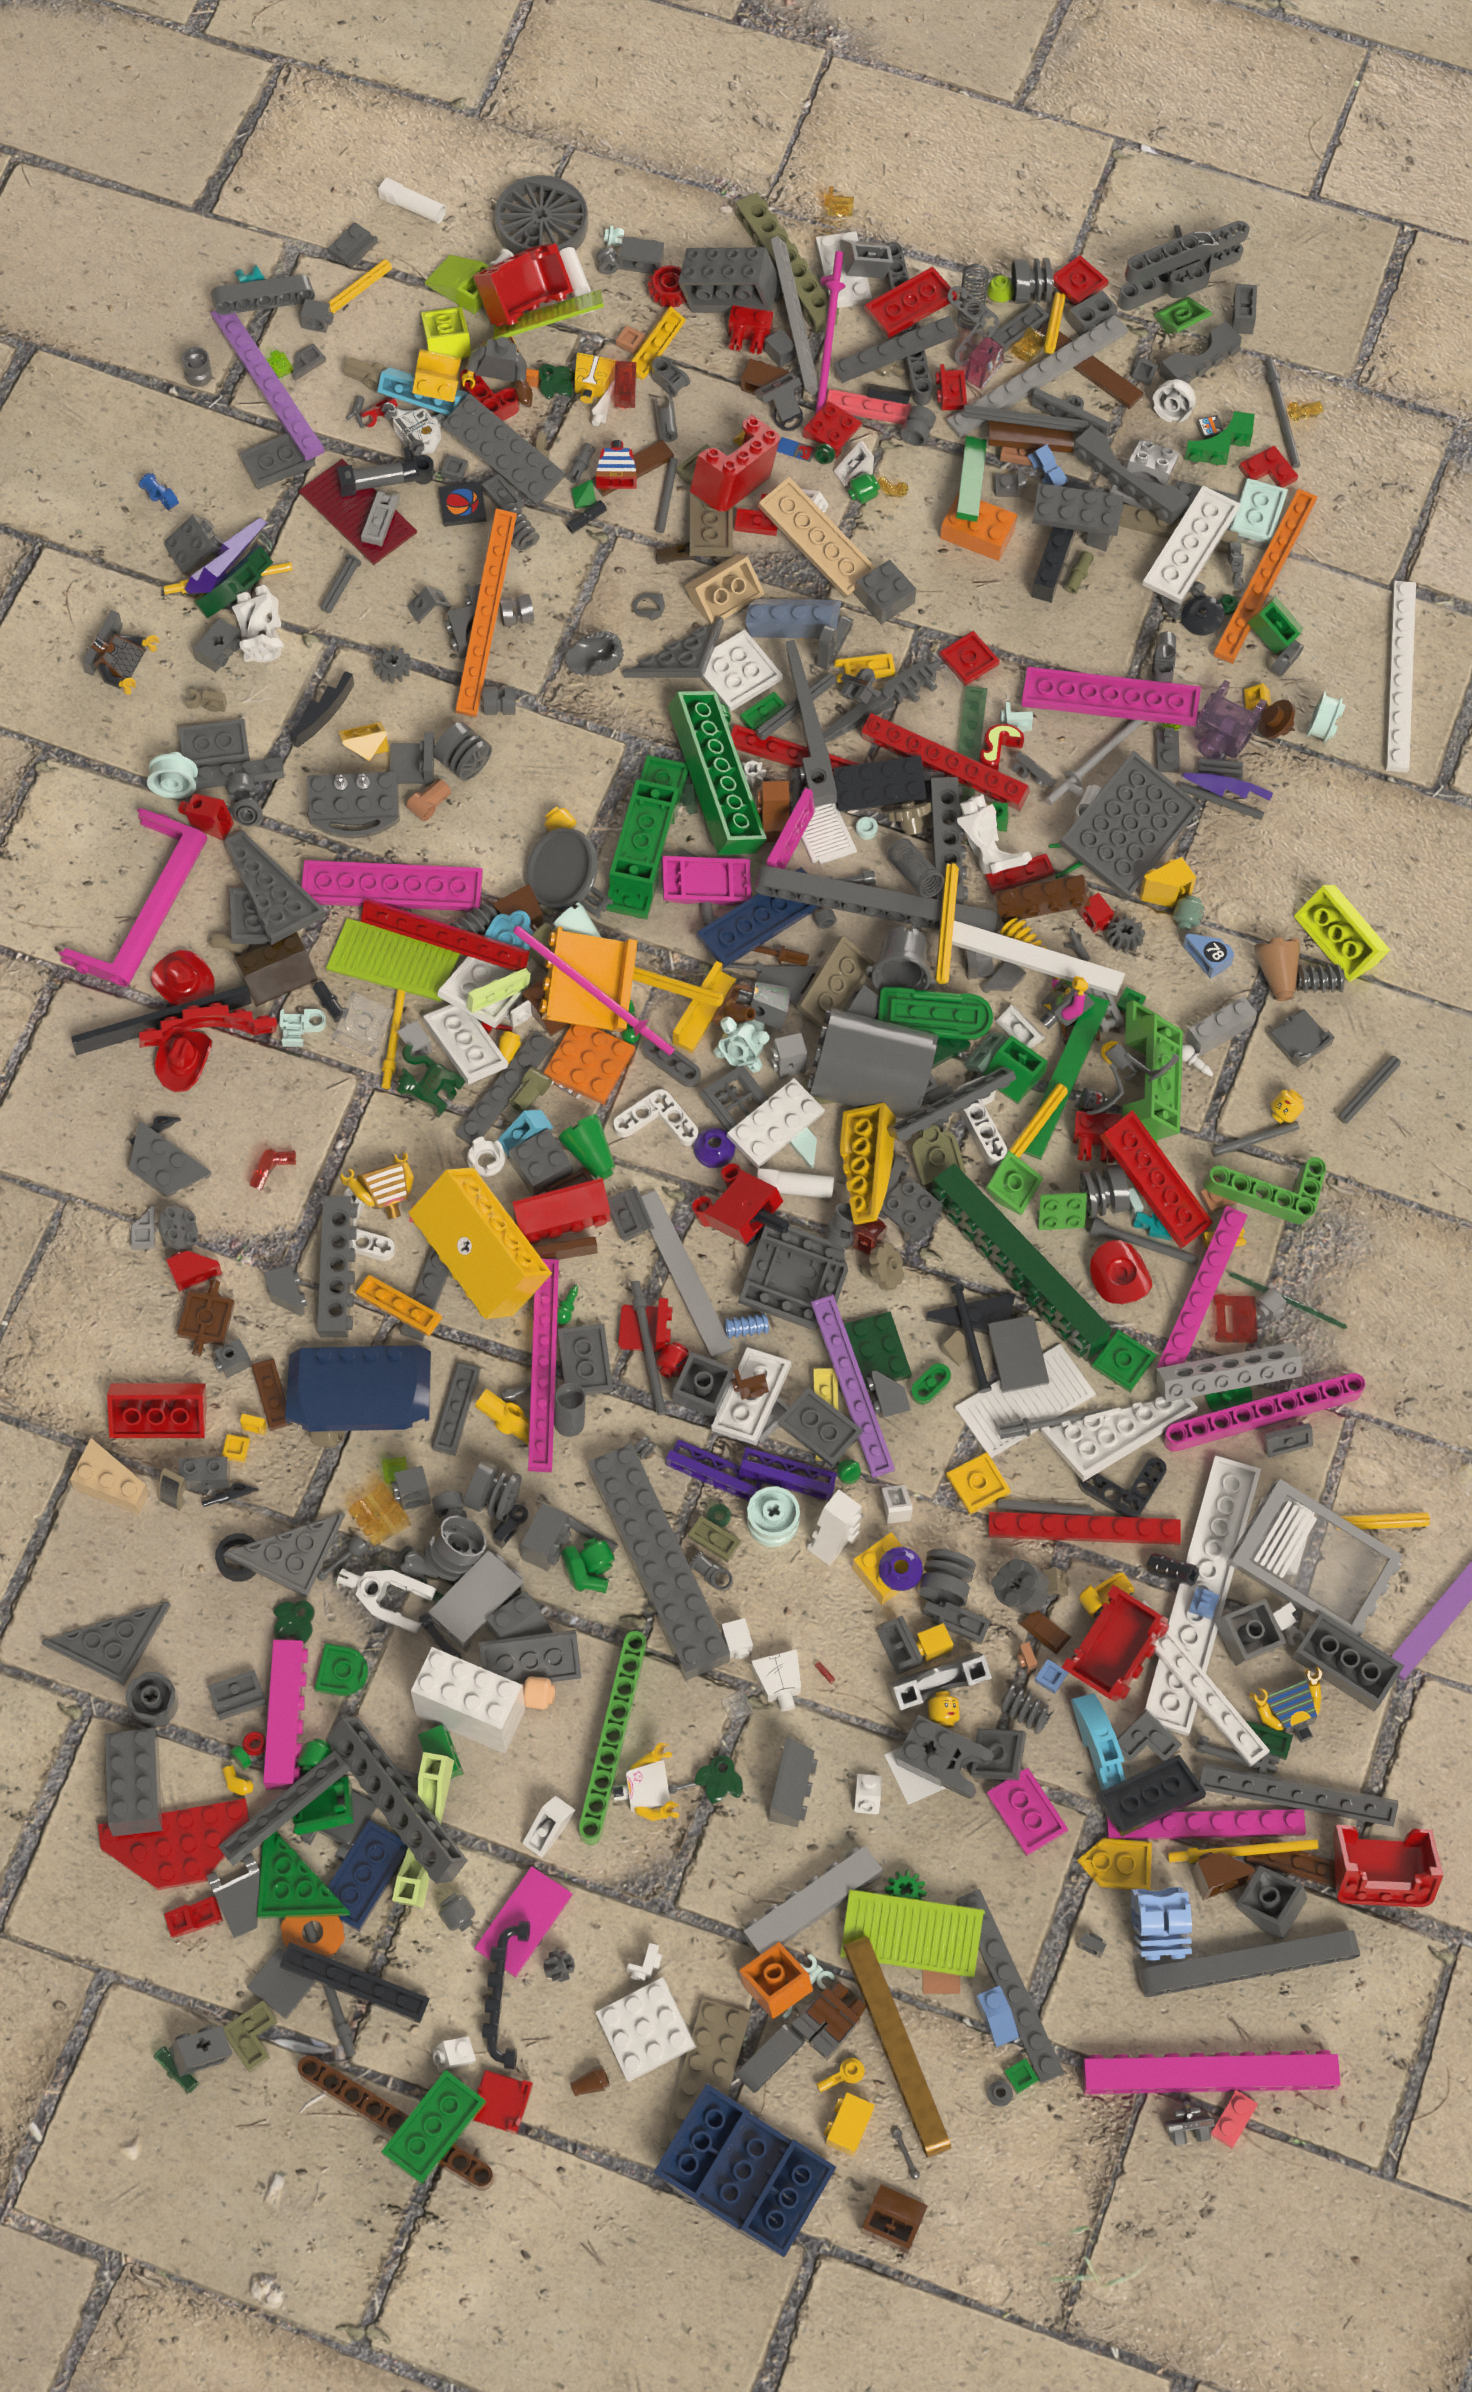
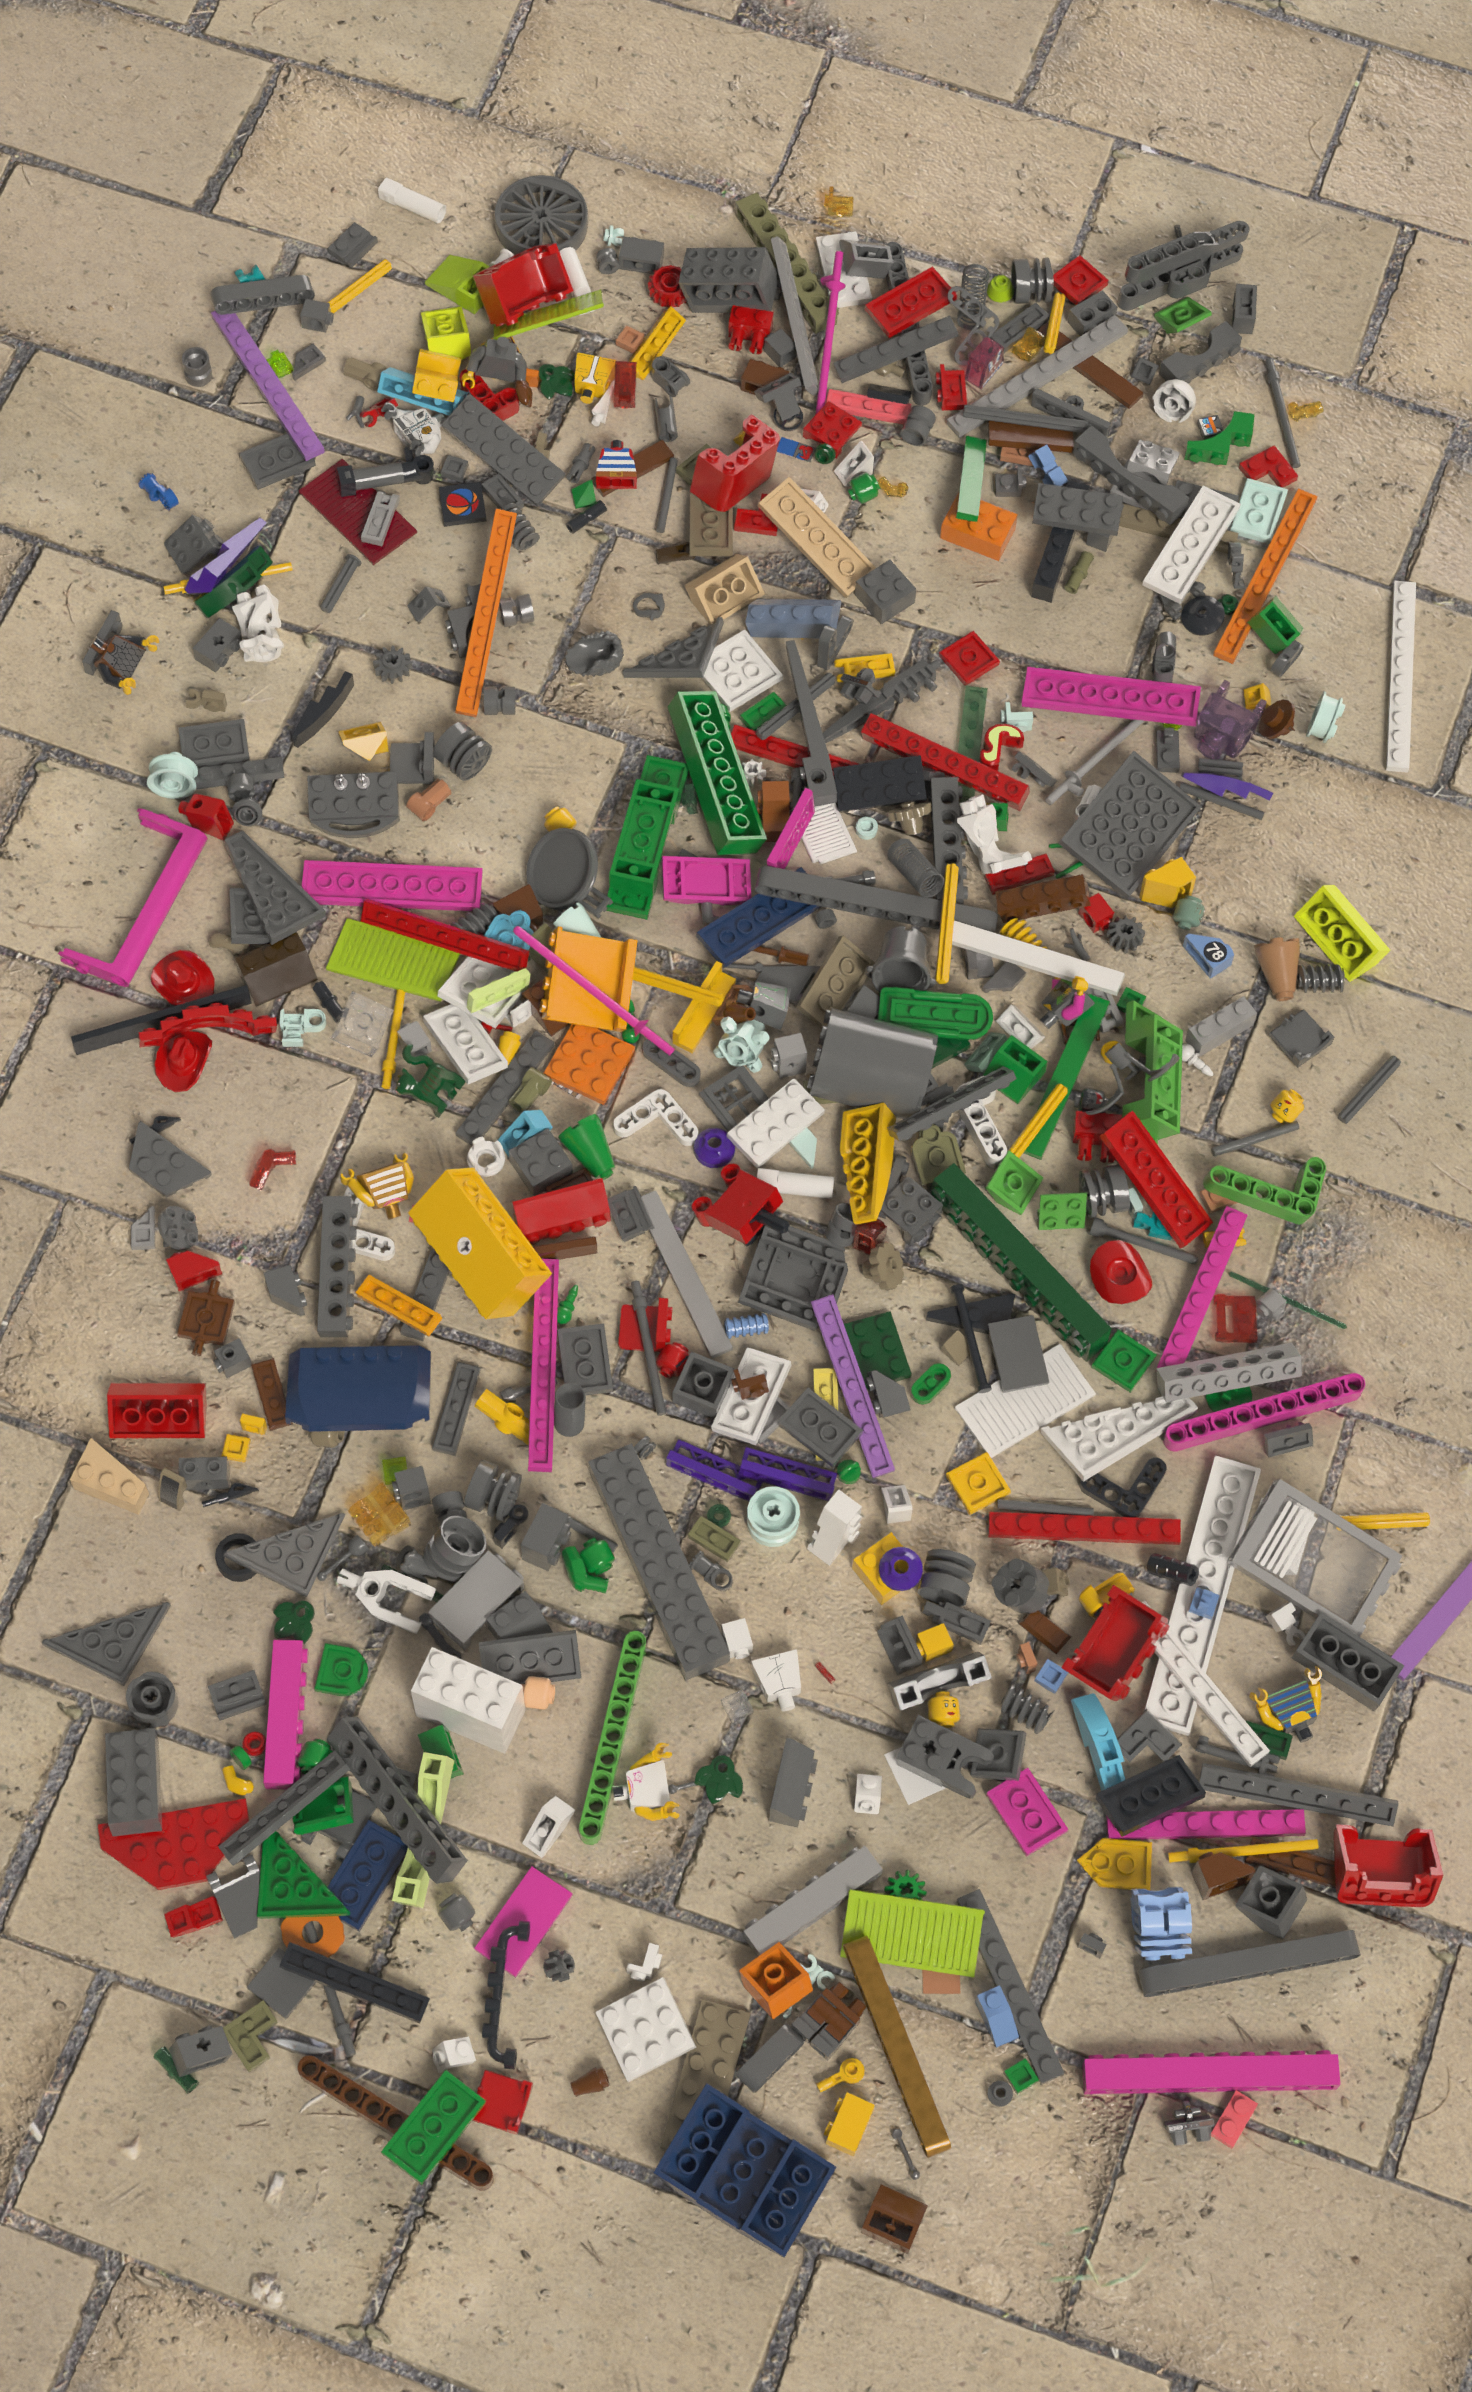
(1024, 1427): dark grey piece -> none
(1250, 1632): dark grey brick -> none

